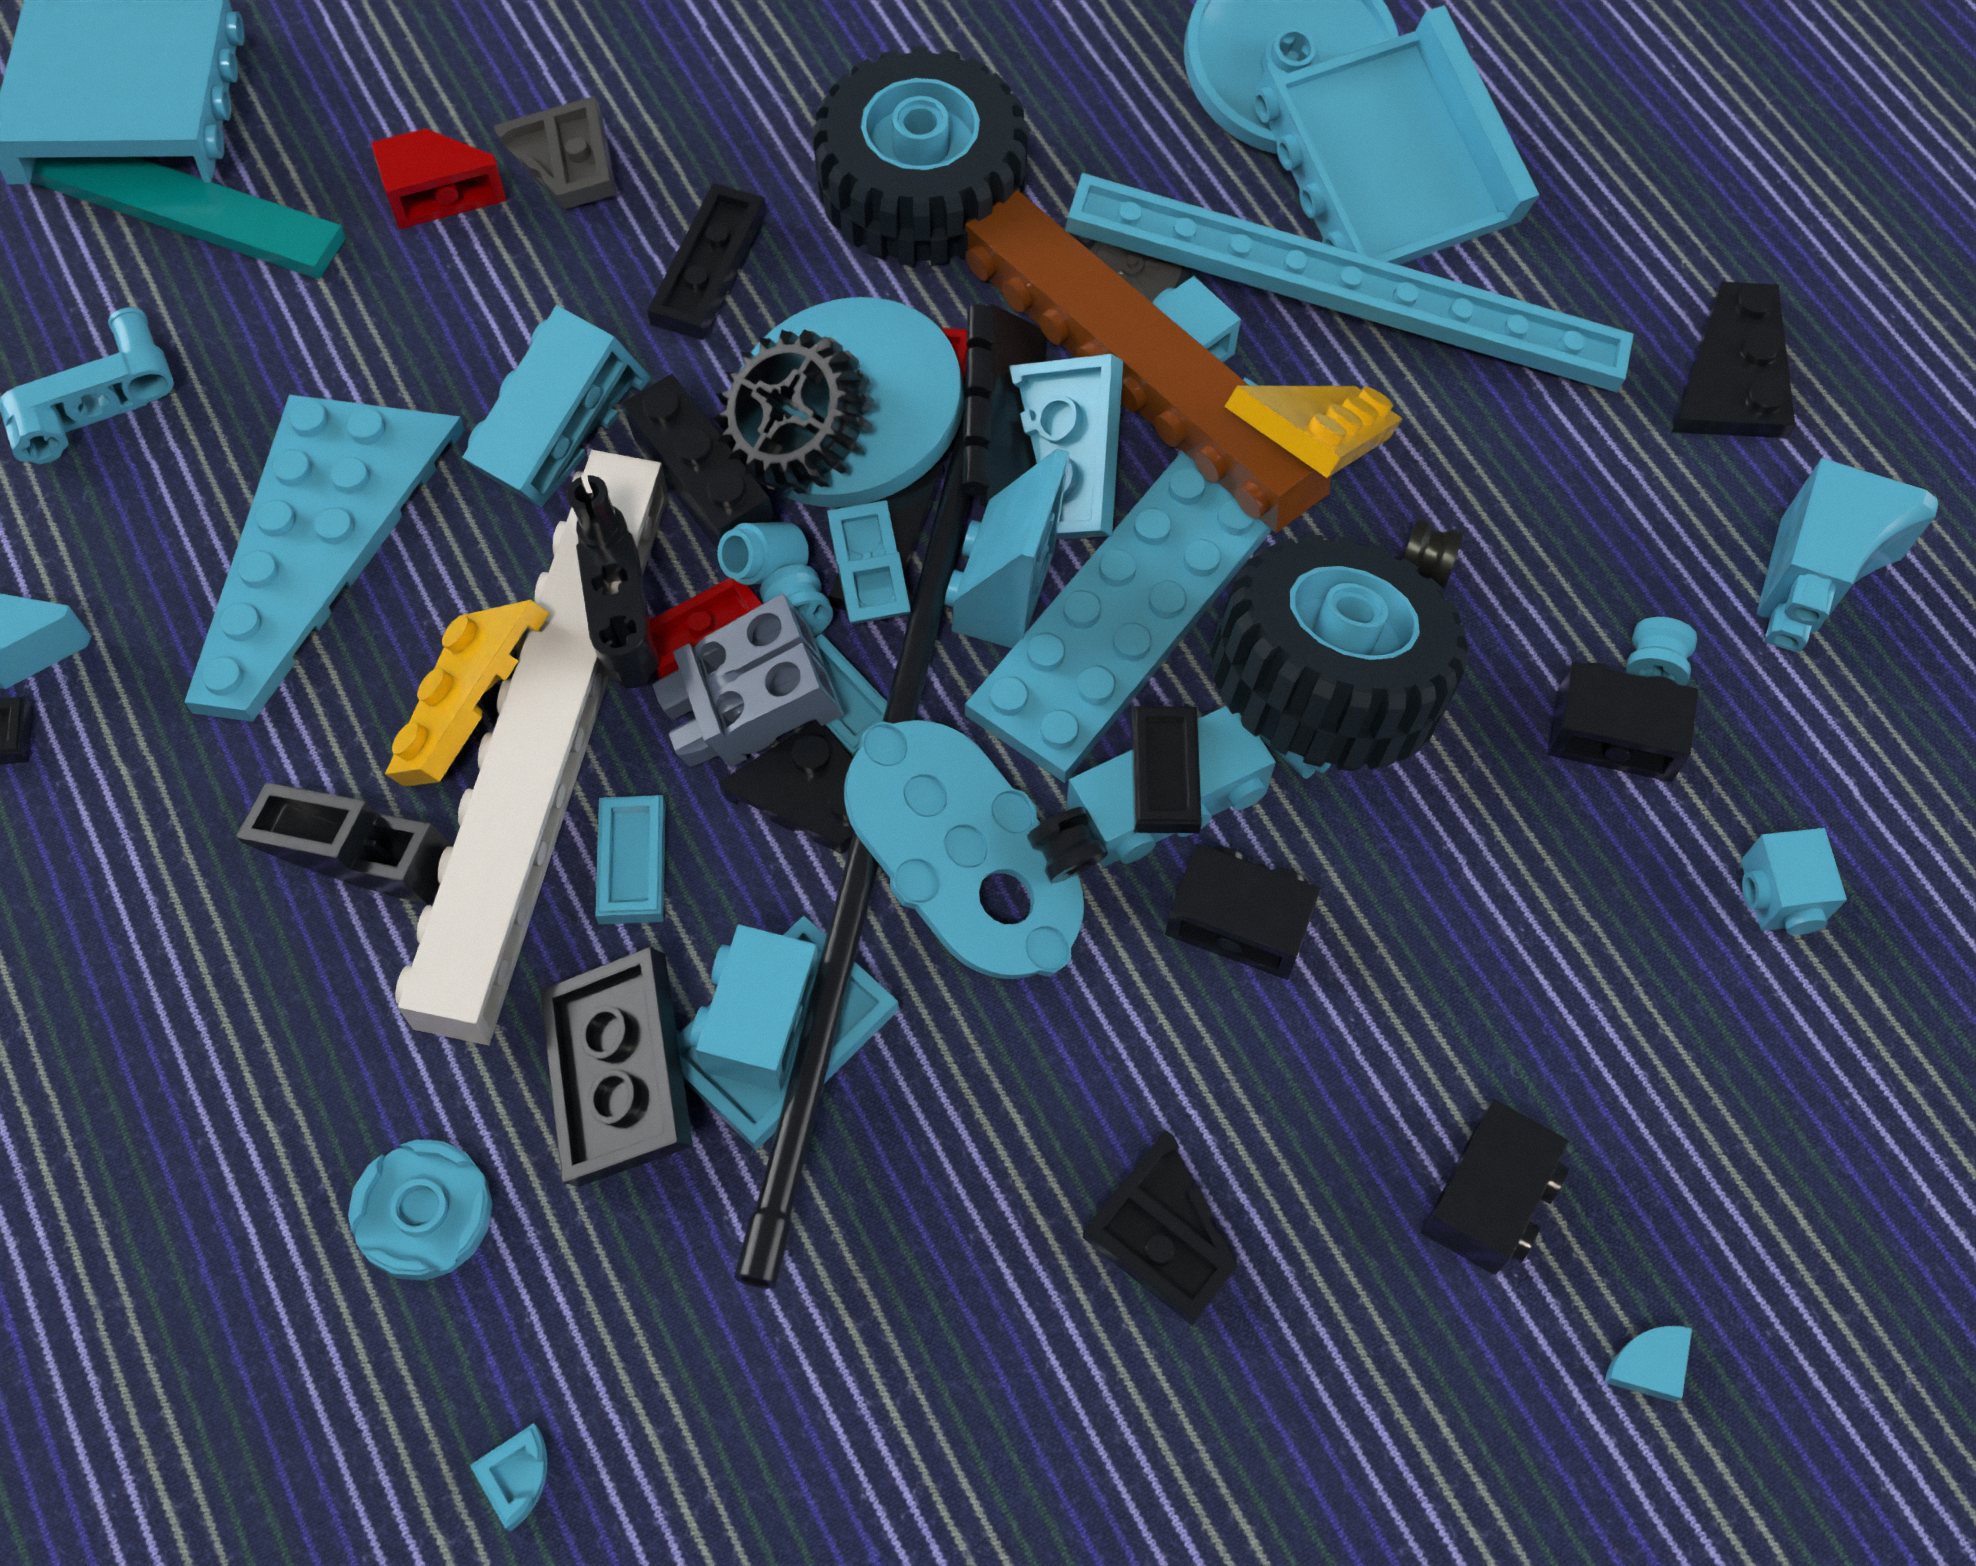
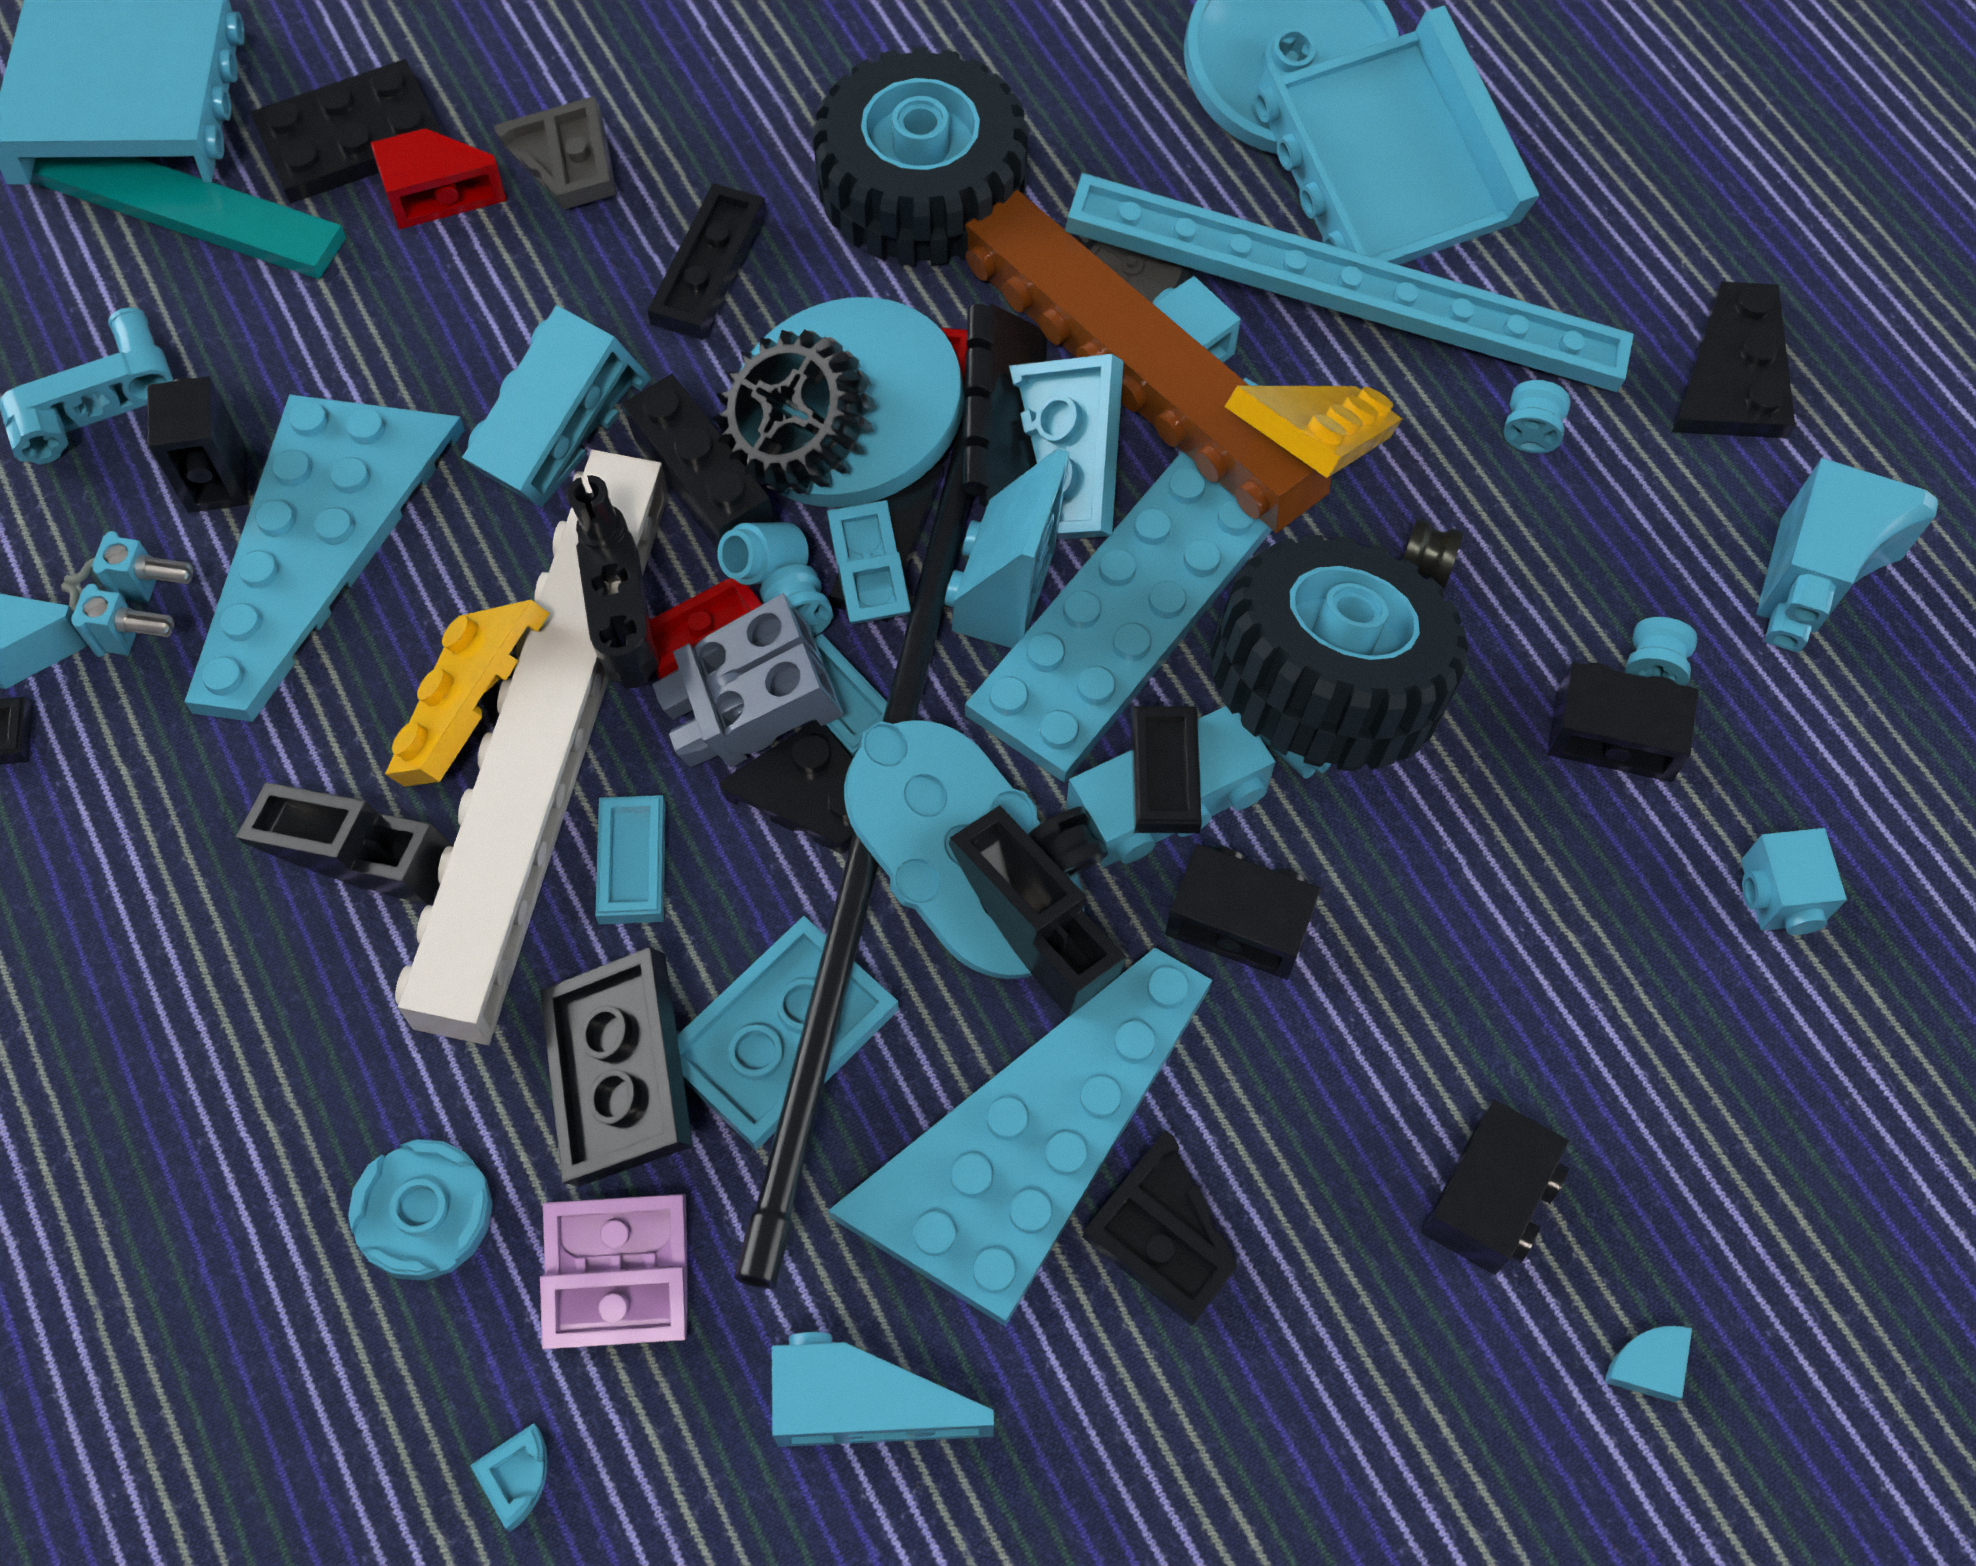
(126, 574): none -> piece
(197, 444): none -> black brick
(328, 132): none -> black plate
(614, 1271): none -> lavender slope
(756, 1007): medium azure brick -> none
(849, 1396): none -> medium azure slope
(1008, 1167): none -> medium azure wing
(1037, 910): none -> black slope
(1537, 416): none -> medium azure wheel

